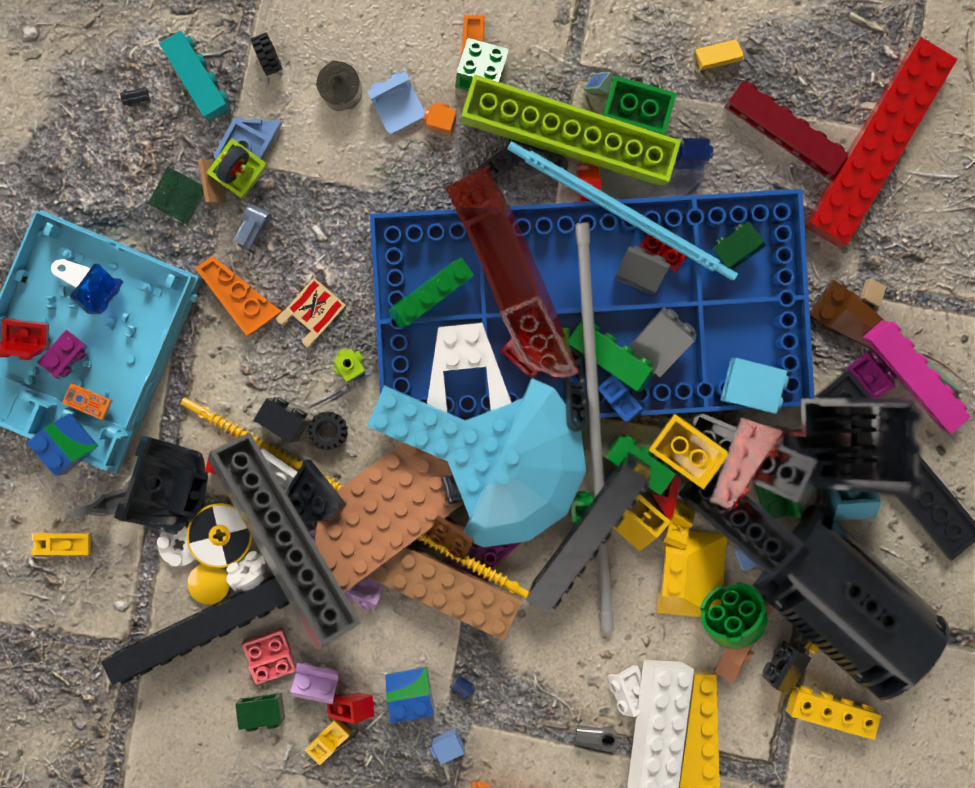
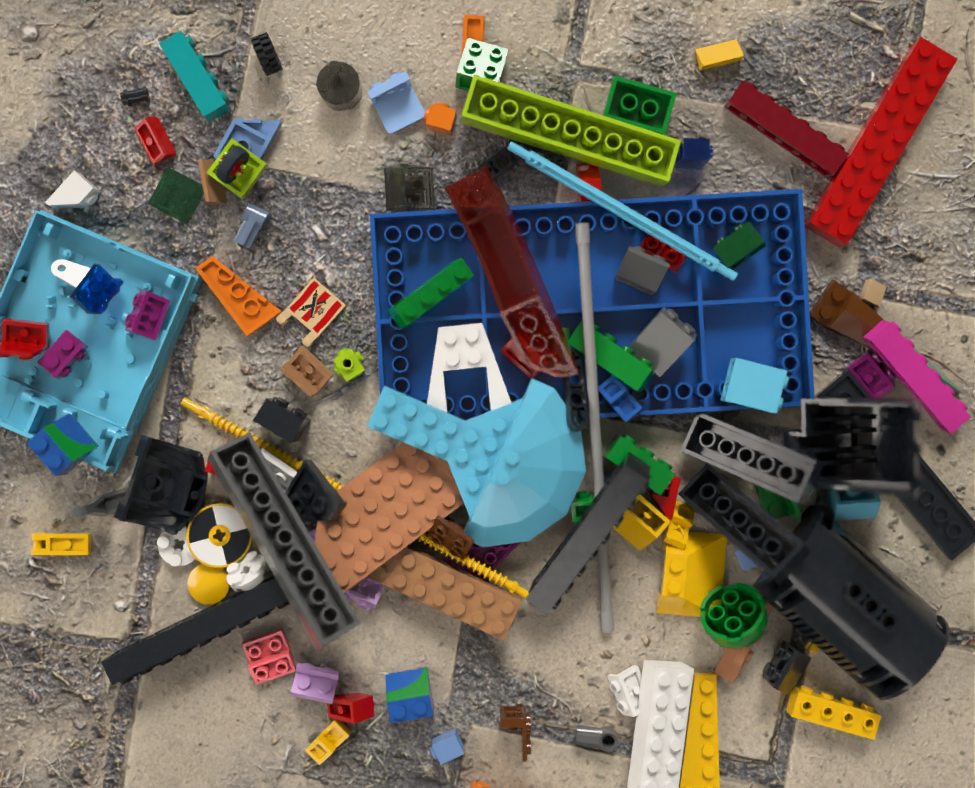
(74, 193): none -> white slope
(87, 401): orange tile -> none
(147, 314): none -> magenta bracket
(155, 140): none -> red slope
(260, 712): dark green brick -> none
(307, 372): none -> medium nougat bracket
(314, 430): black tyre -> none
(409, 188): none -> clear smoke slope
(450, 489): black pin -> none
(462, 686): dark blue slope -> none
(513, 717): none -> reddish brown bracket
(599, 83): sand green slope -> none
(688, 451): yellow slope -> none
(746, 455): clear red wing -> none

